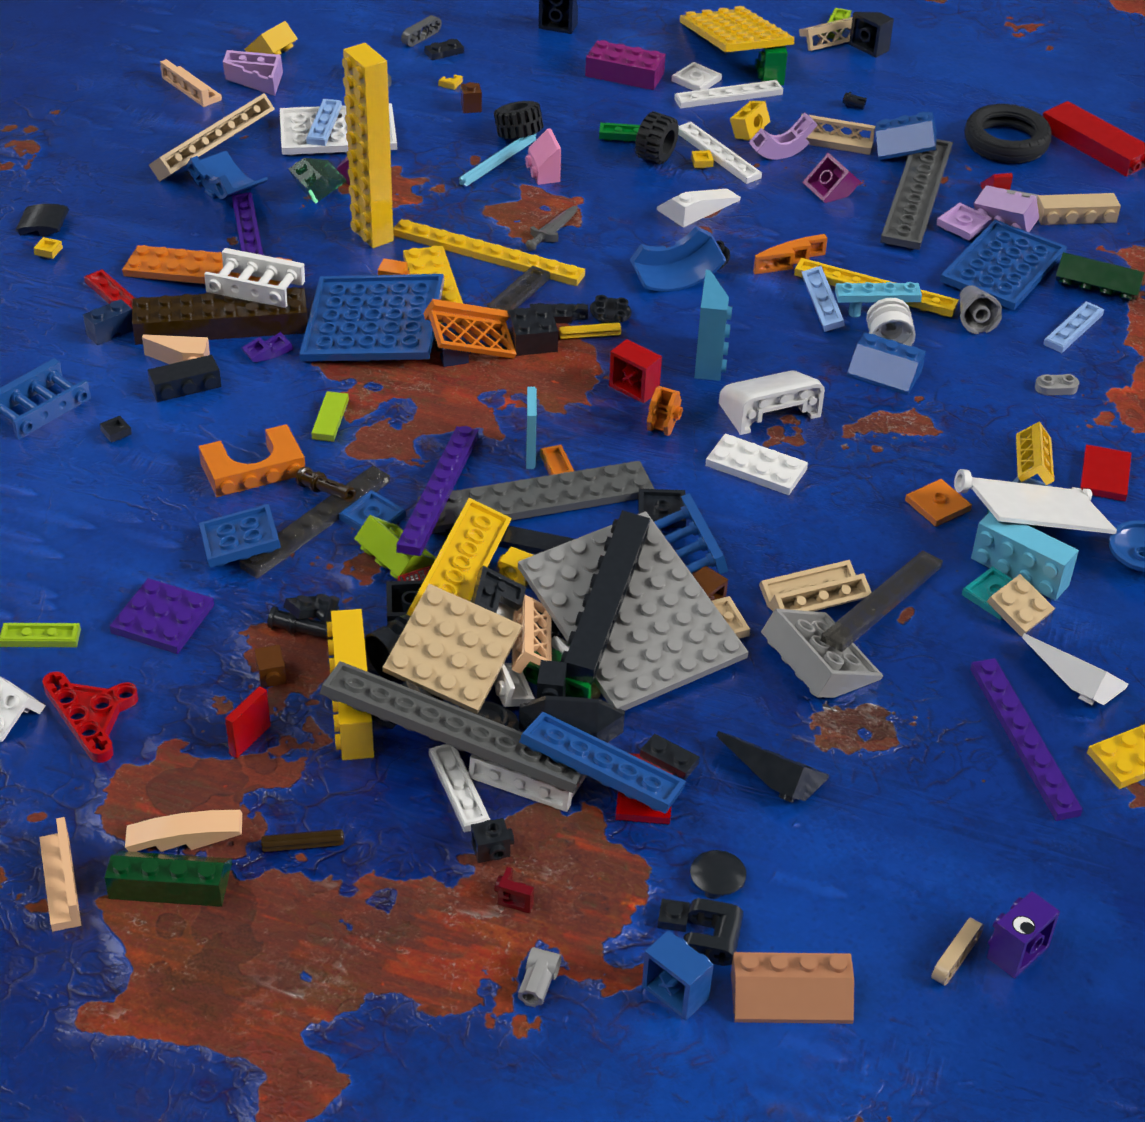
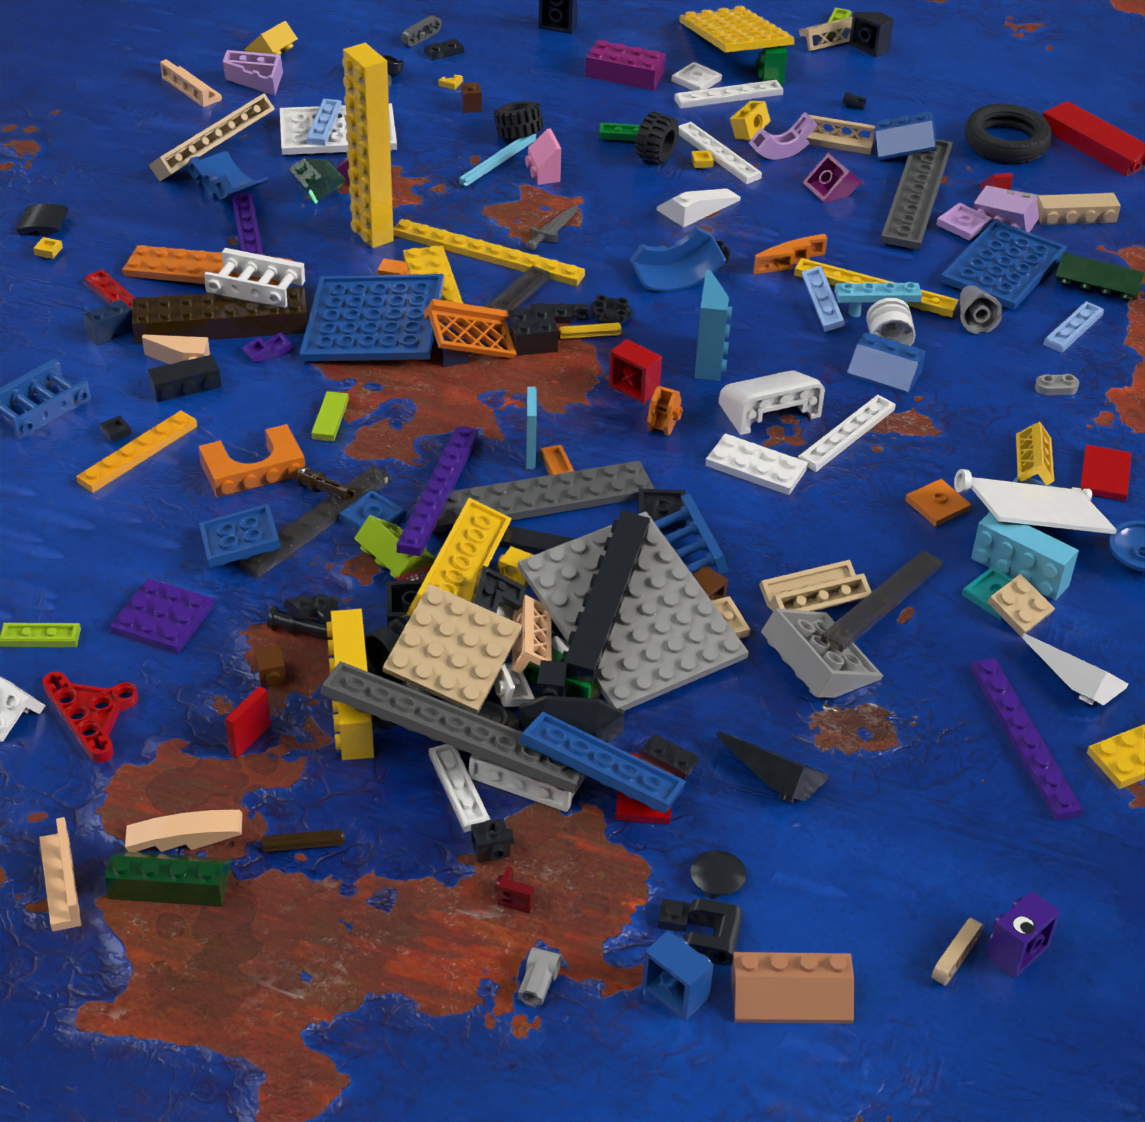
(136, 451): none -> light orange plate
(394, 66): none -> black hair
(847, 432): none -> white tile

